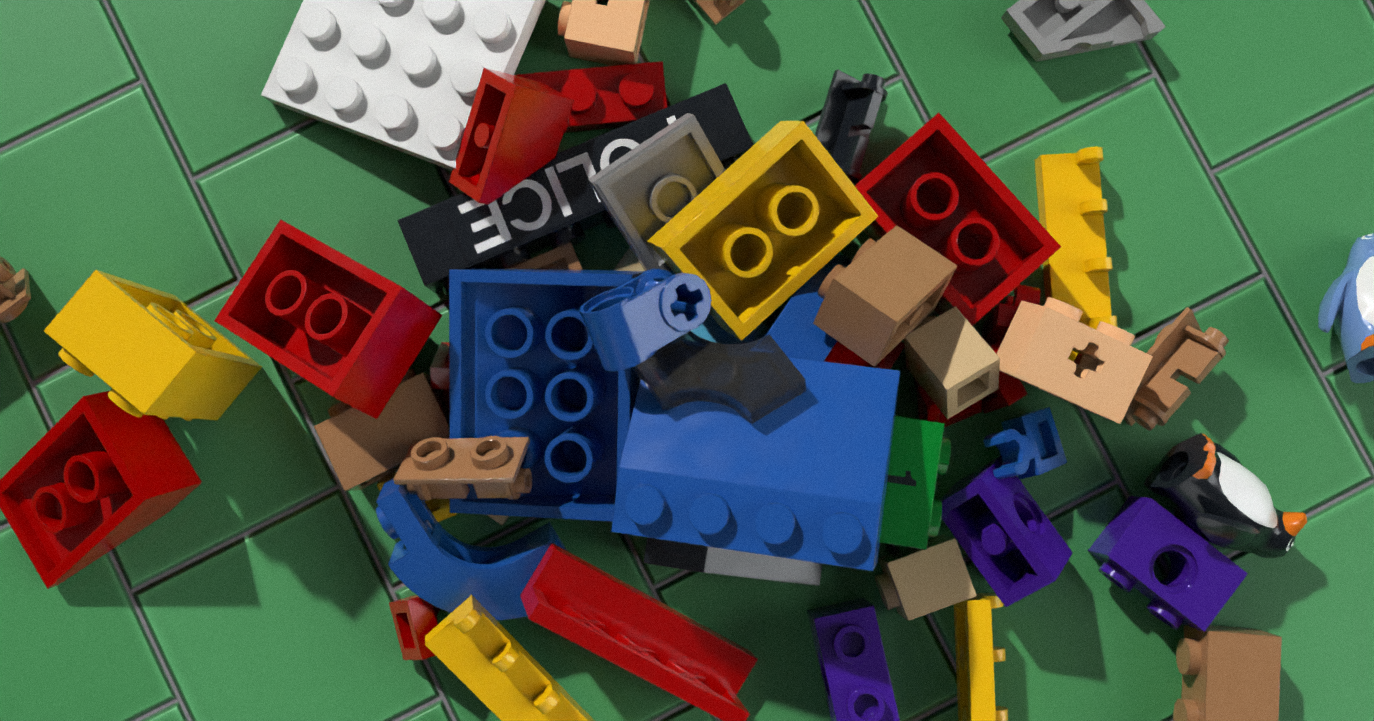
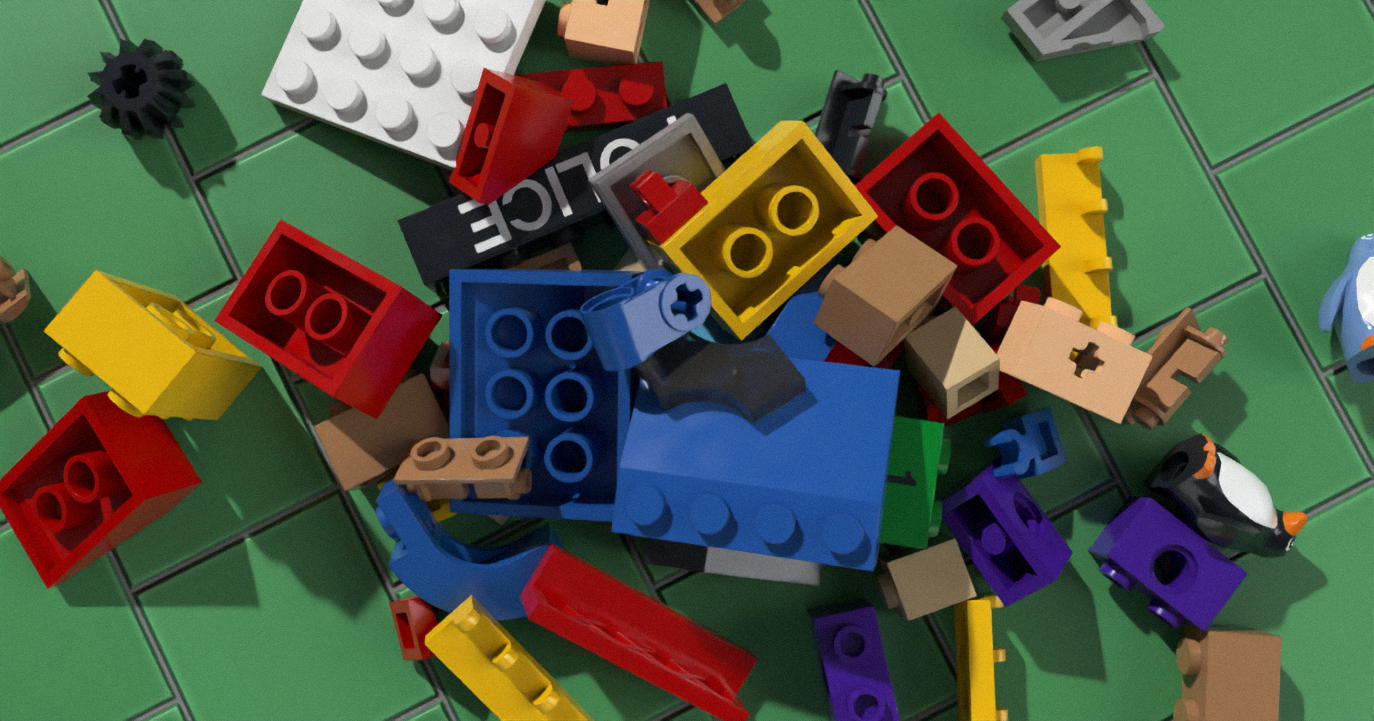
(141, 89): none -> black gear
(666, 206): none -> red tile

